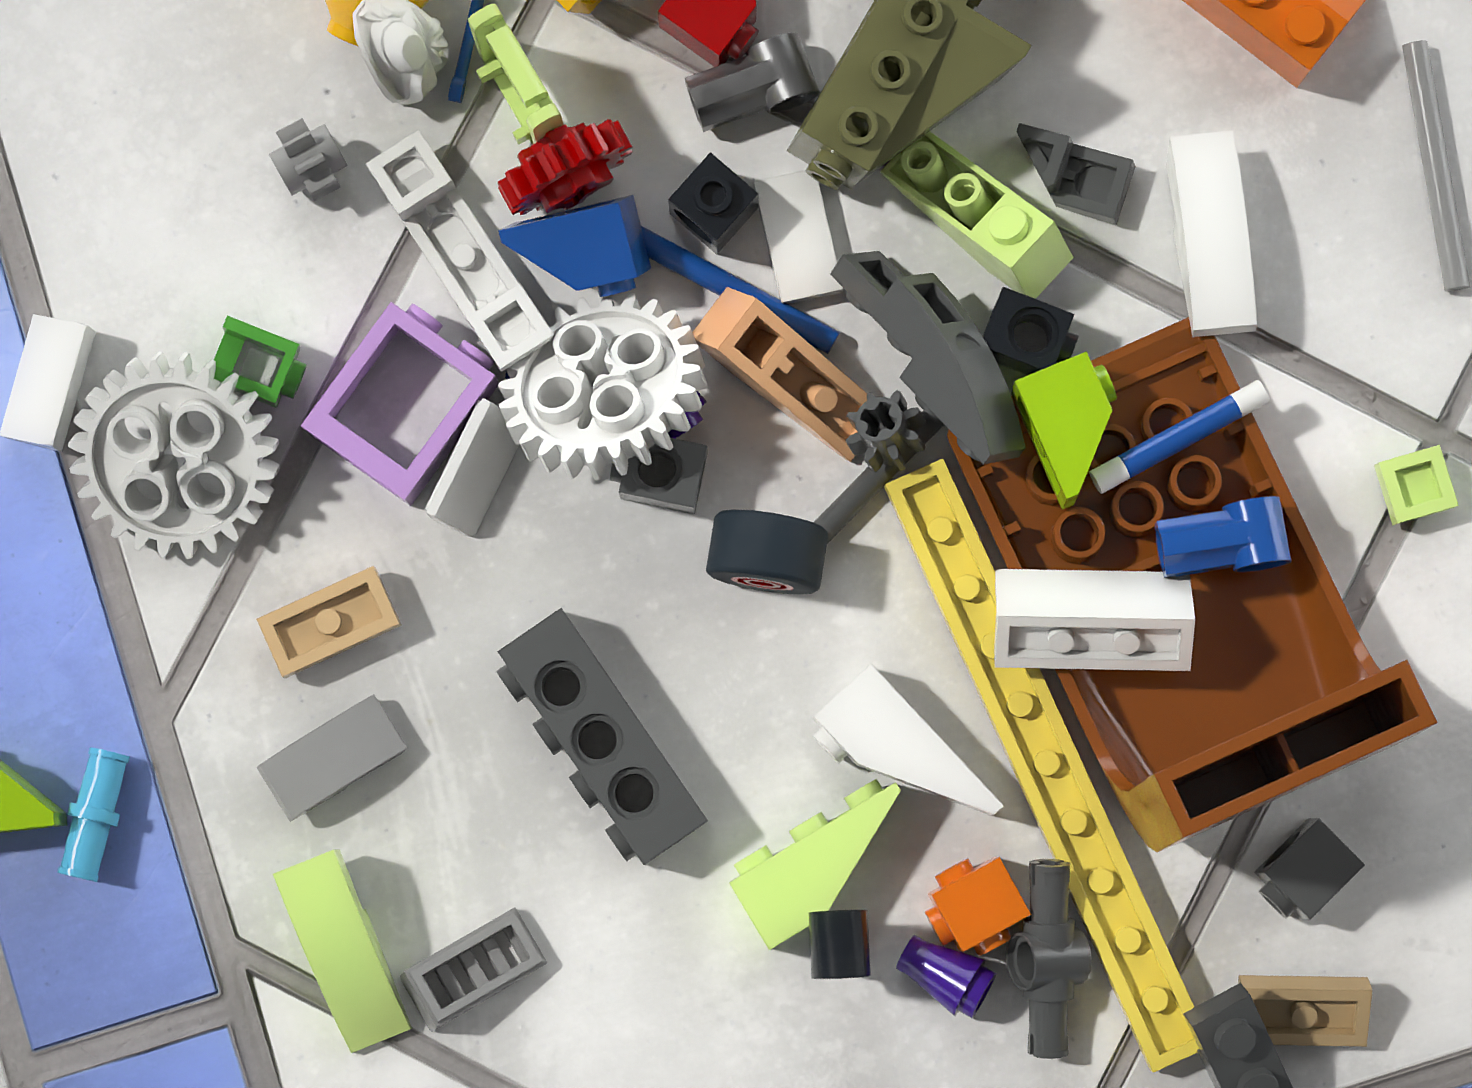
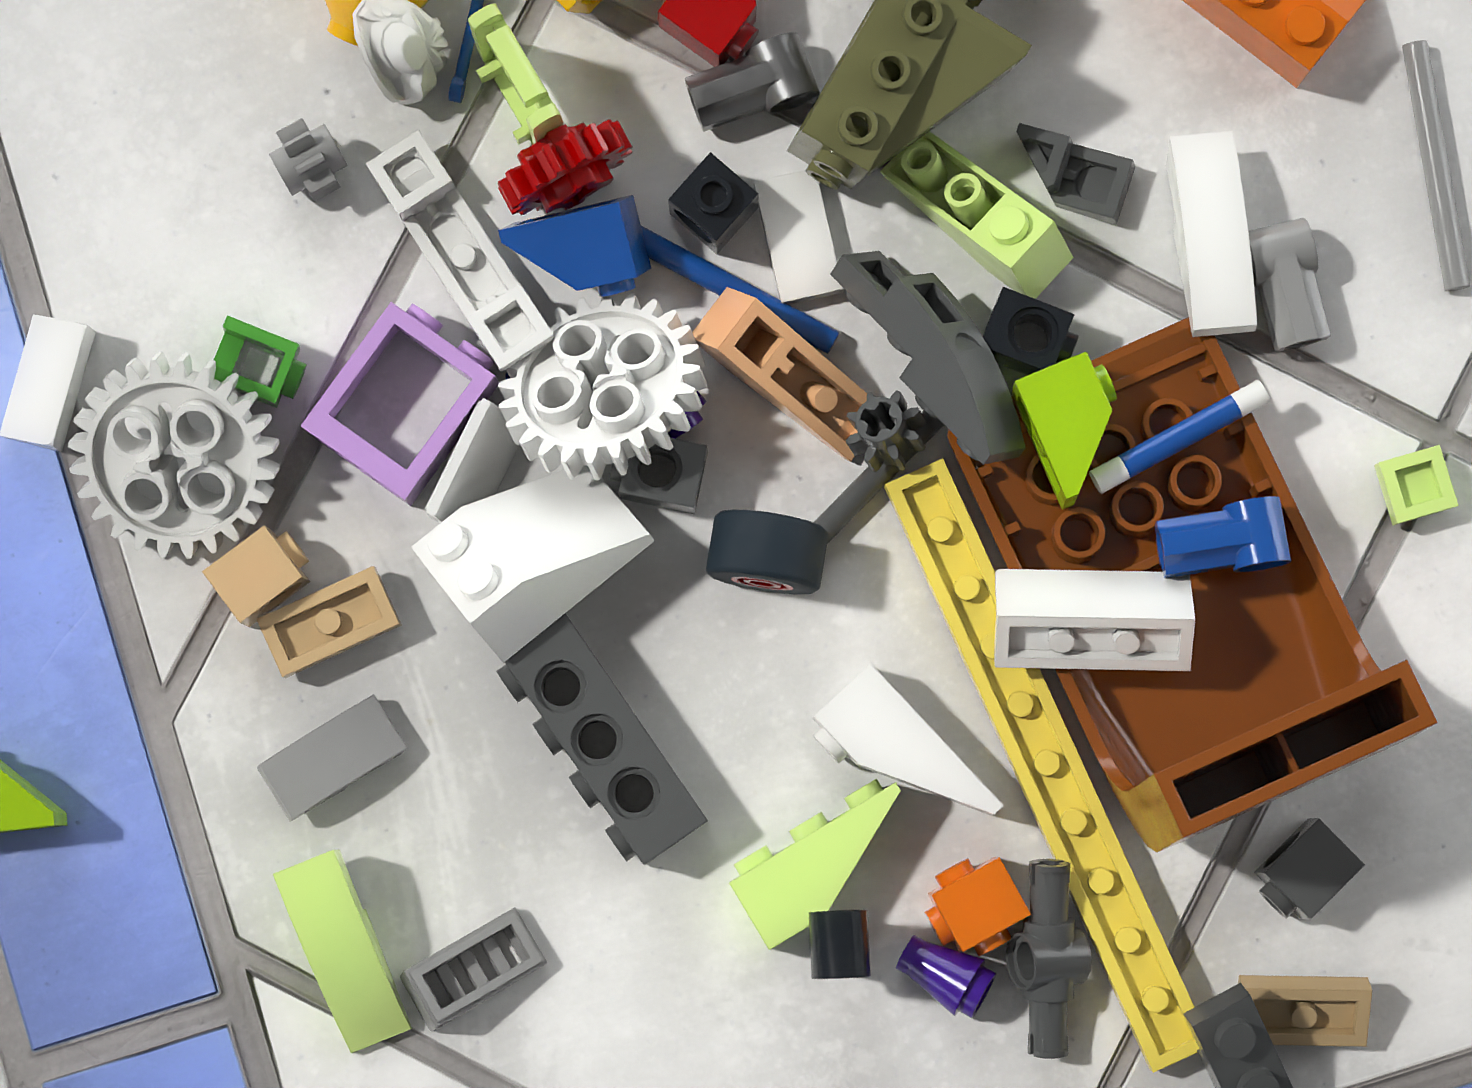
(93, 814): medium azure pin -> none
(258, 574): none -> tan brick
(531, 554): none -> white slope
(1284, 272): none -> light grey piece

